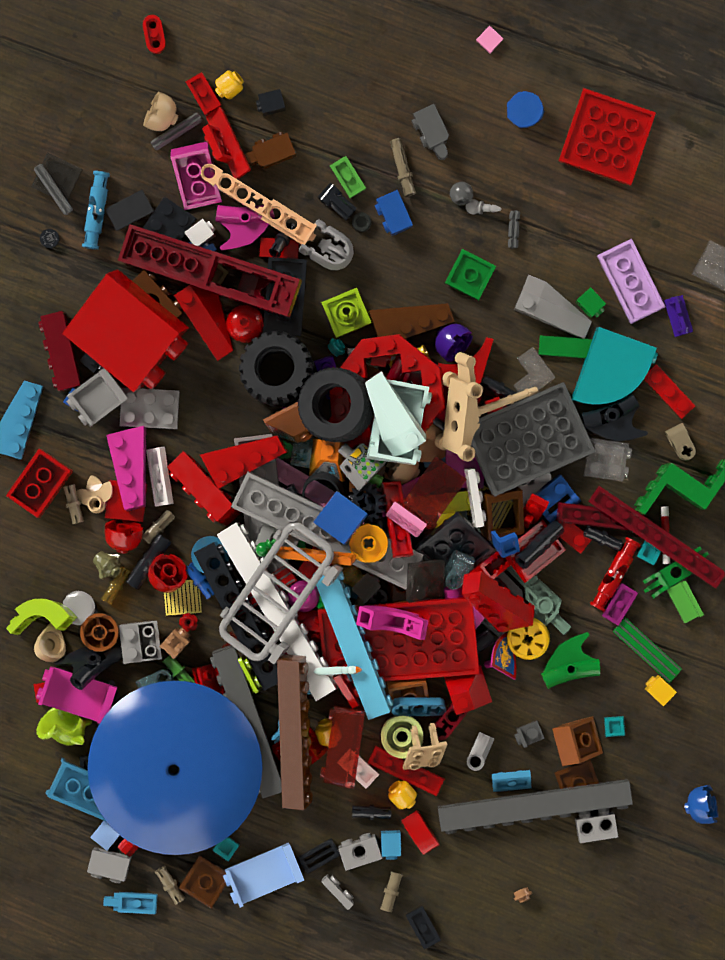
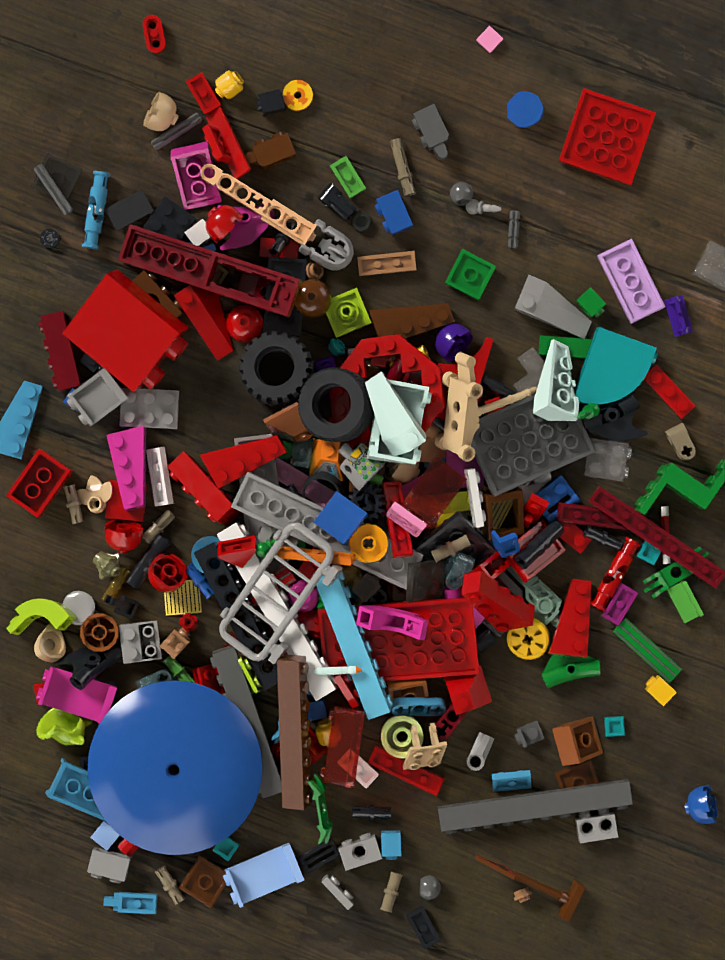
(124, 606): none -> black plate
(221, 221): none -> red cylinder
(237, 550): none -> red slope
(301, 87): none -> yellow piece
(313, 298): none -> reddish brown cylinder
(314, 270): none -> medium nougat plate
(317, 710): none -> blue panel
(325, 824): none -> green piece
(386, 263): none -> medium nougat plate
(402, 795): yellow head -> none
(420, 832): red slope -> none
(429, 887): none -> dark grey piece
(450, 548): none -> dark tan pin
(502, 658): shield -> none
(555, 391): none -> light aqua wedge
(568, 899): none -> reddish brown piece
(573, 624): none -> red wing
(589, 411): none -> green bar

